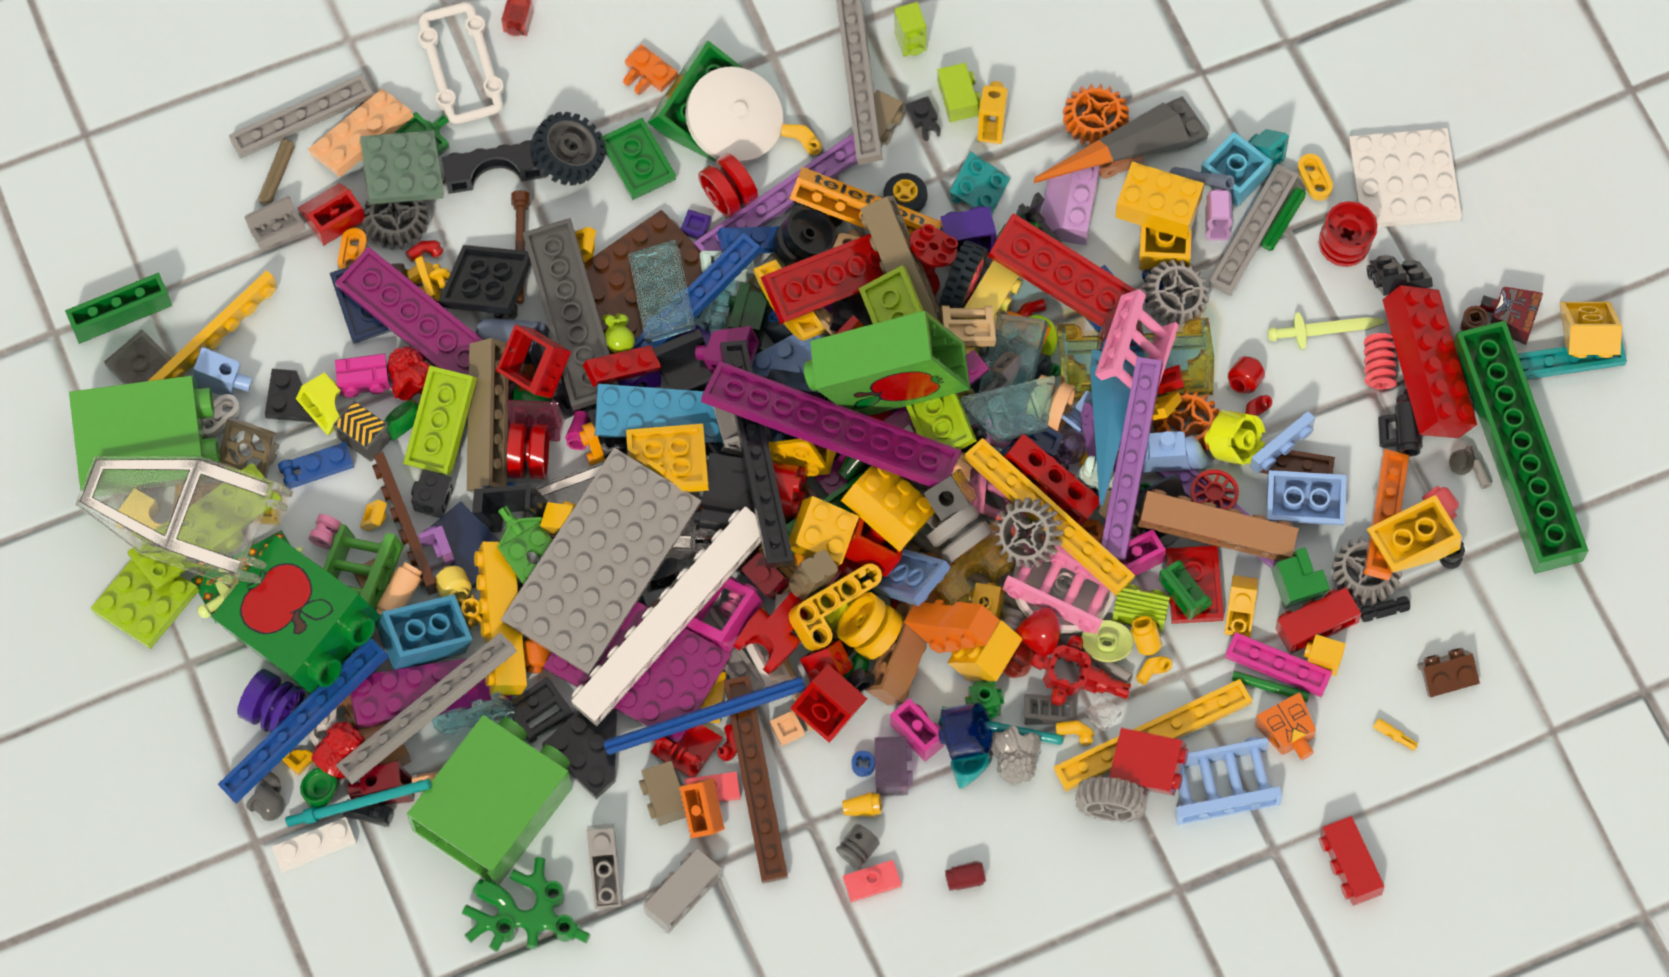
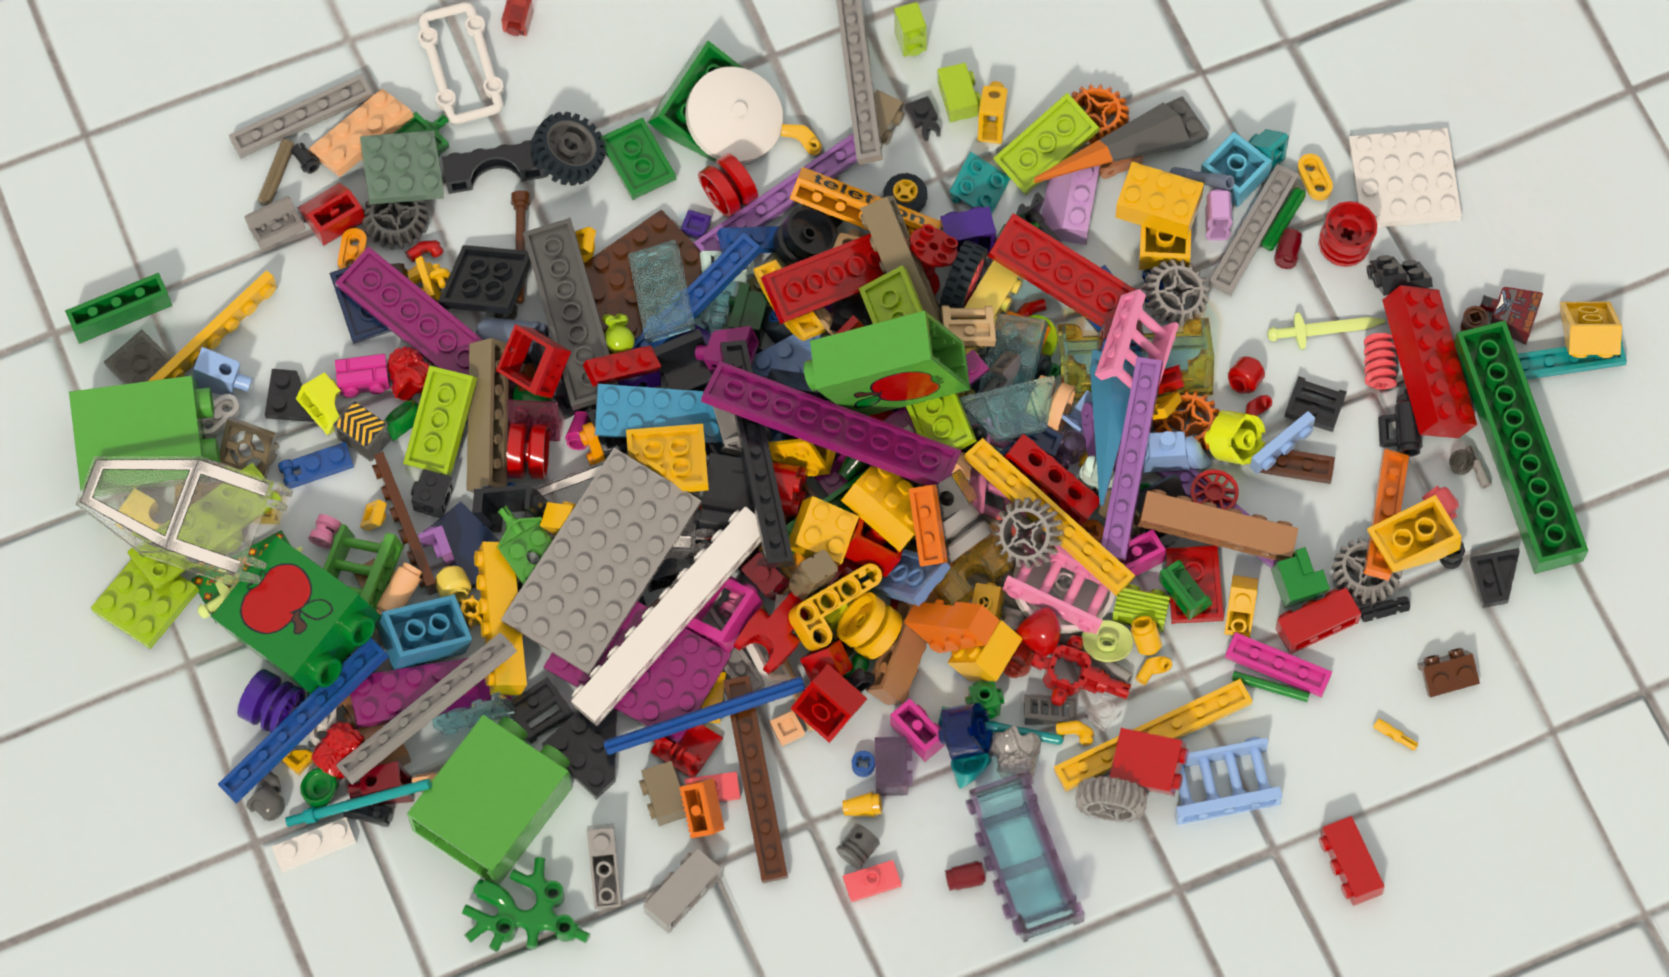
(308, 162): none -> black pin
(534, 656): orange head -> none
(650, 68): orange hinge -> none
(729, 749): red arm -> none
(928, 525): none -> orange plate
(1022, 857): none -> clear light blue windscreen
(1046, 142): none -> lime plate
(1288, 249): none -> dark red piece
(1288, 726): orange torso -> none
(1306, 497): light blue slope -> none
(1325, 413): none -> black plate
(1325, 653): yellow brick -> none
(1494, 576): none -> black wing

